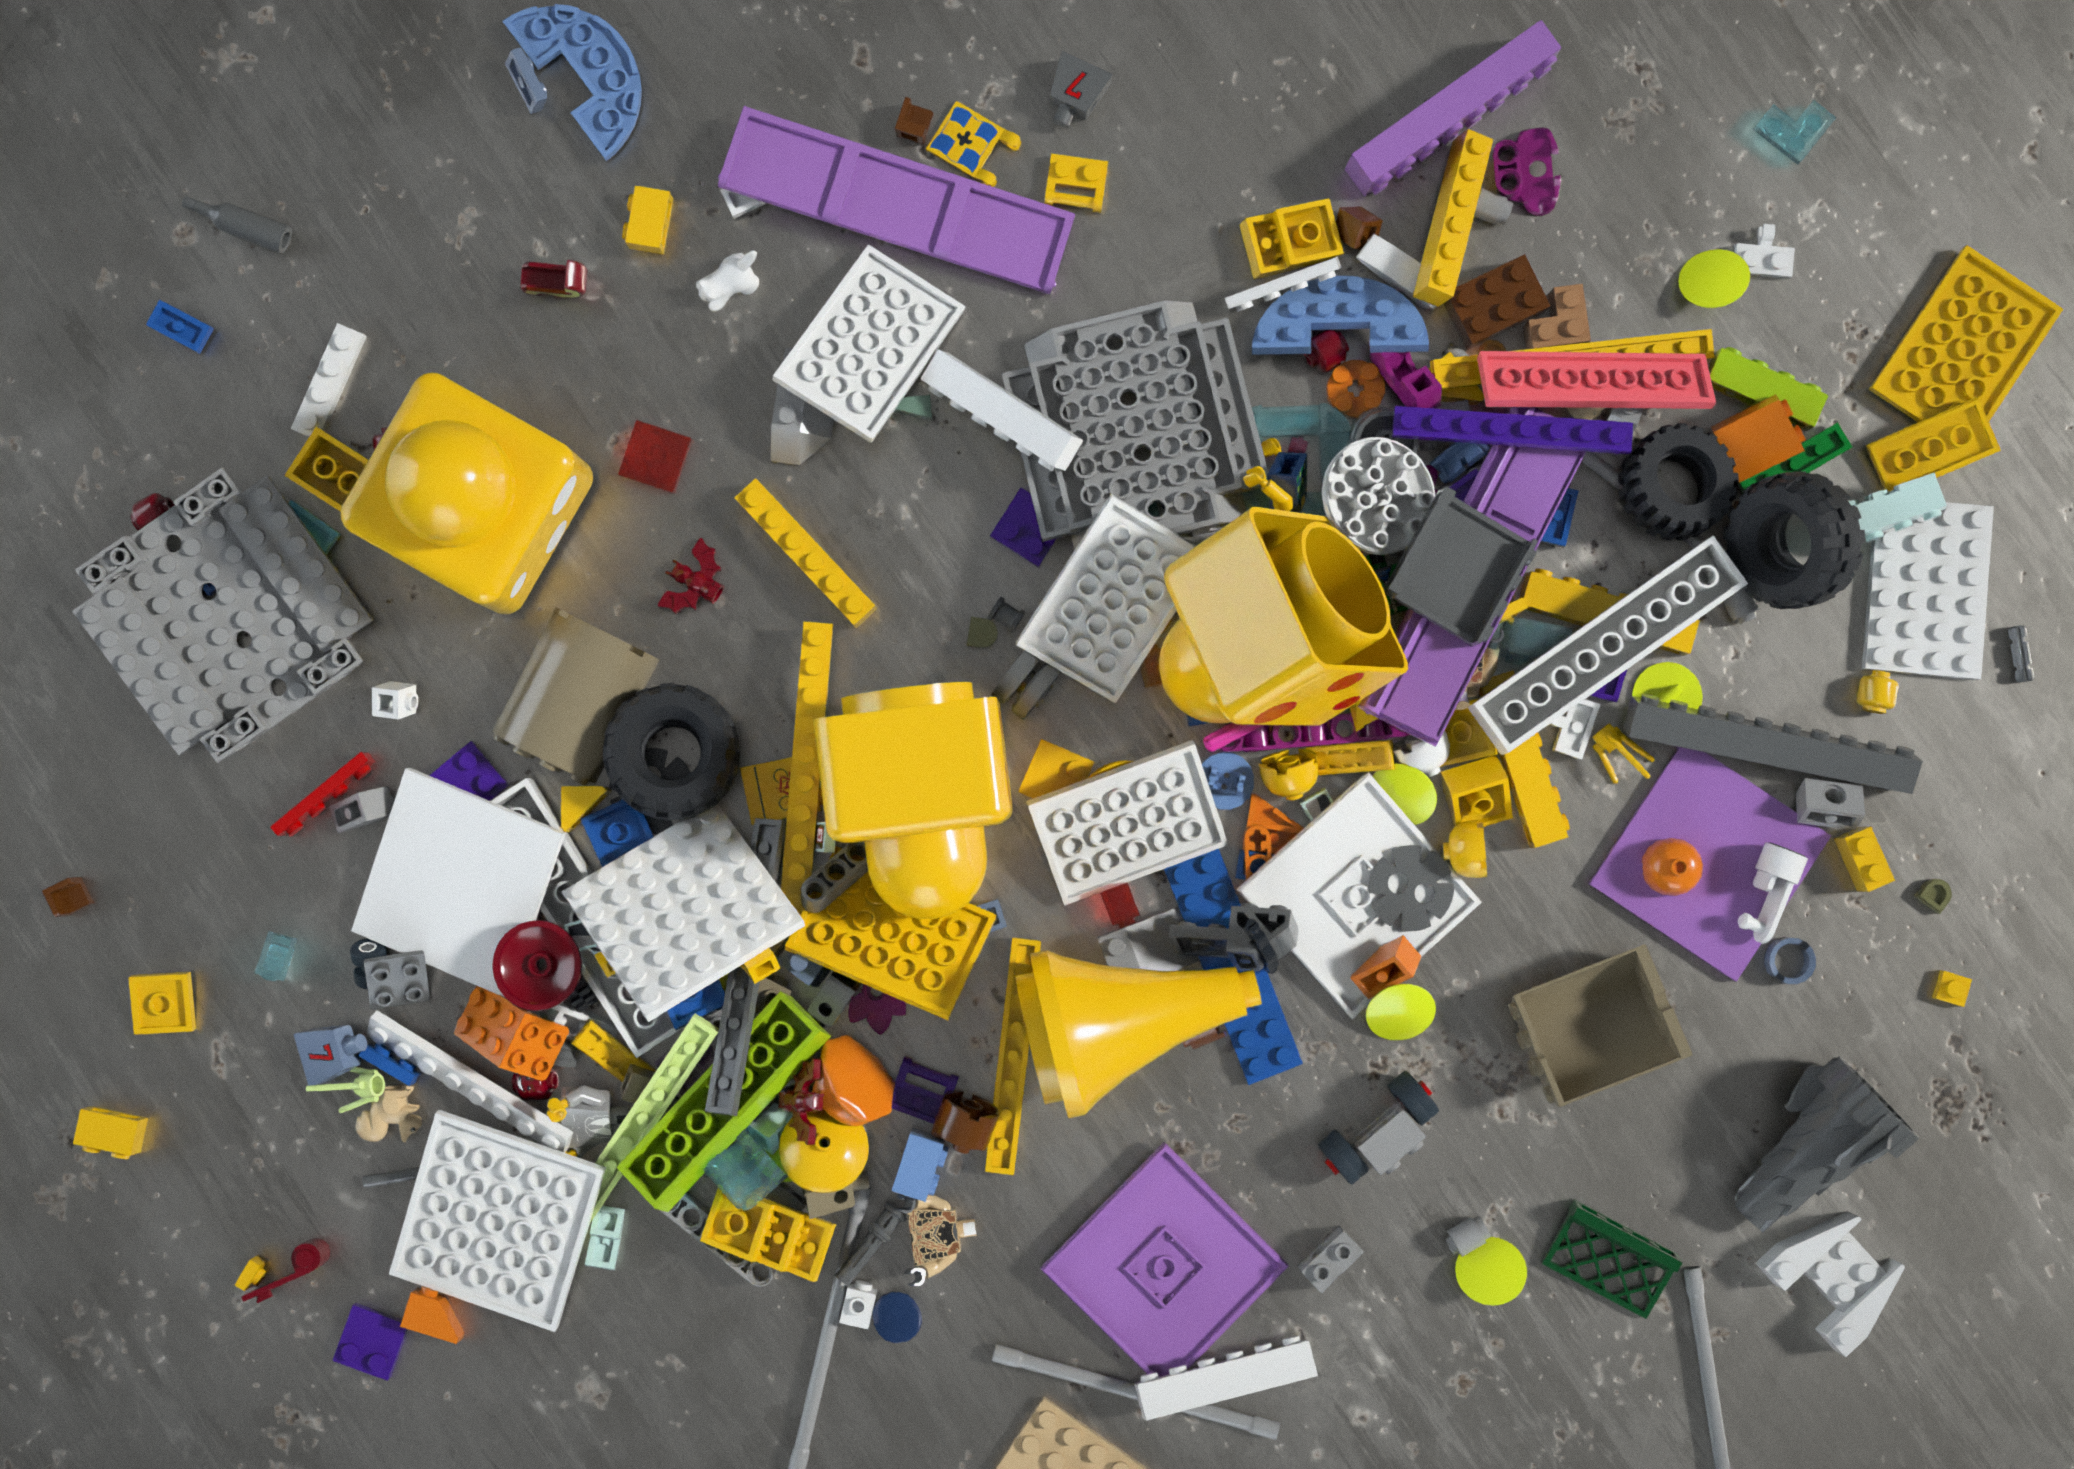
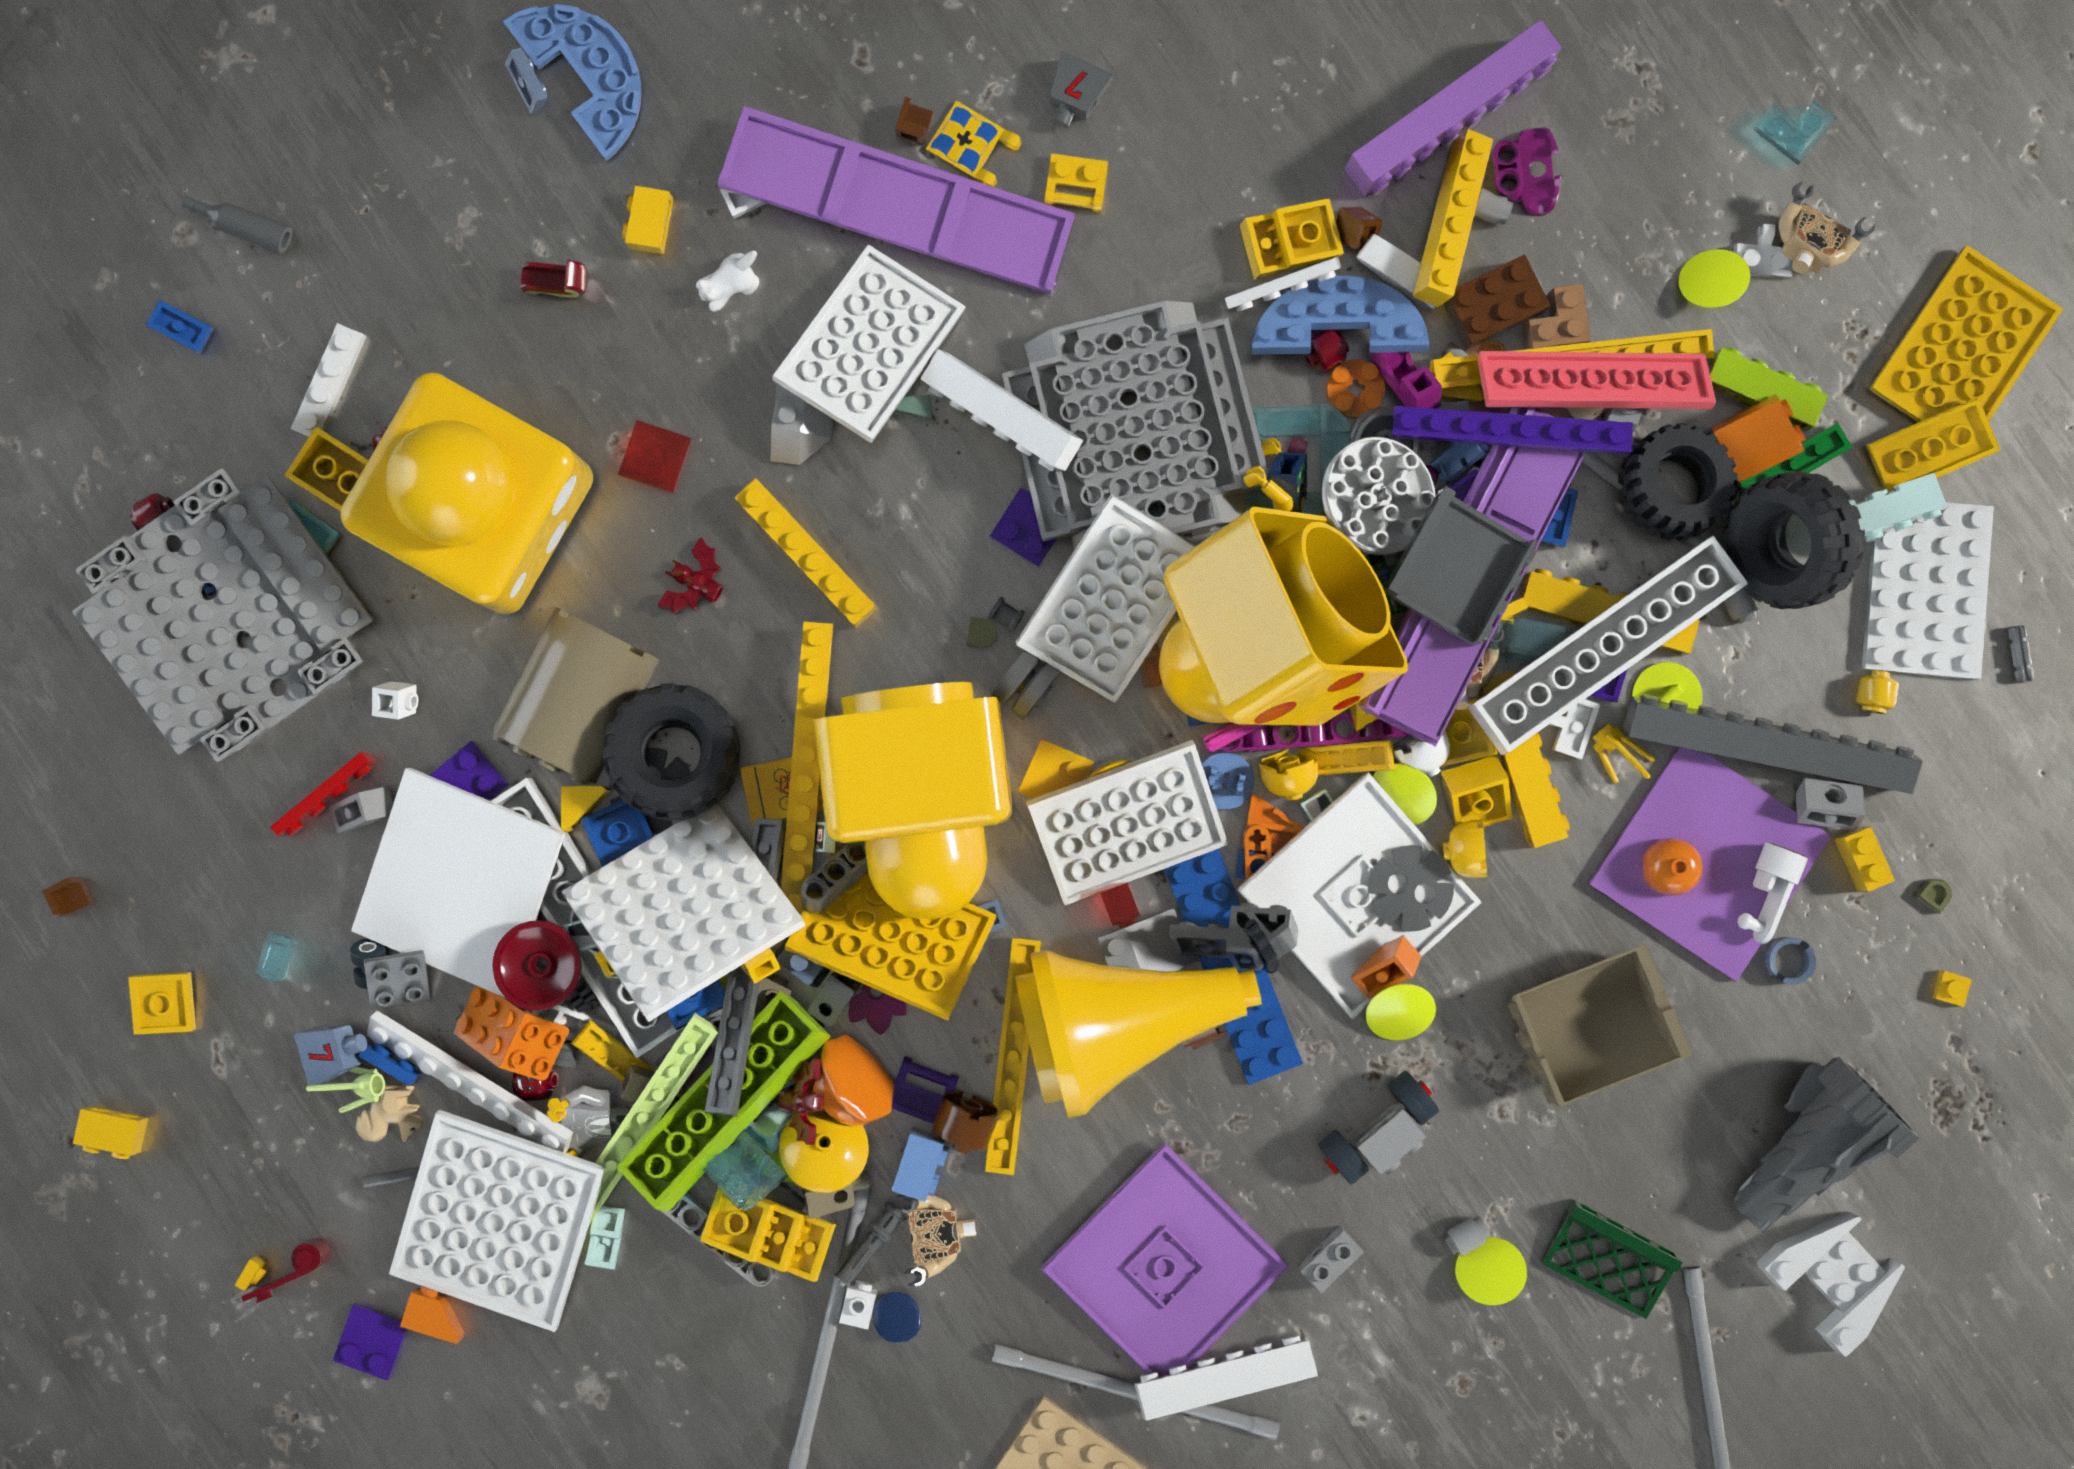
(1813, 237): none -> tan torso

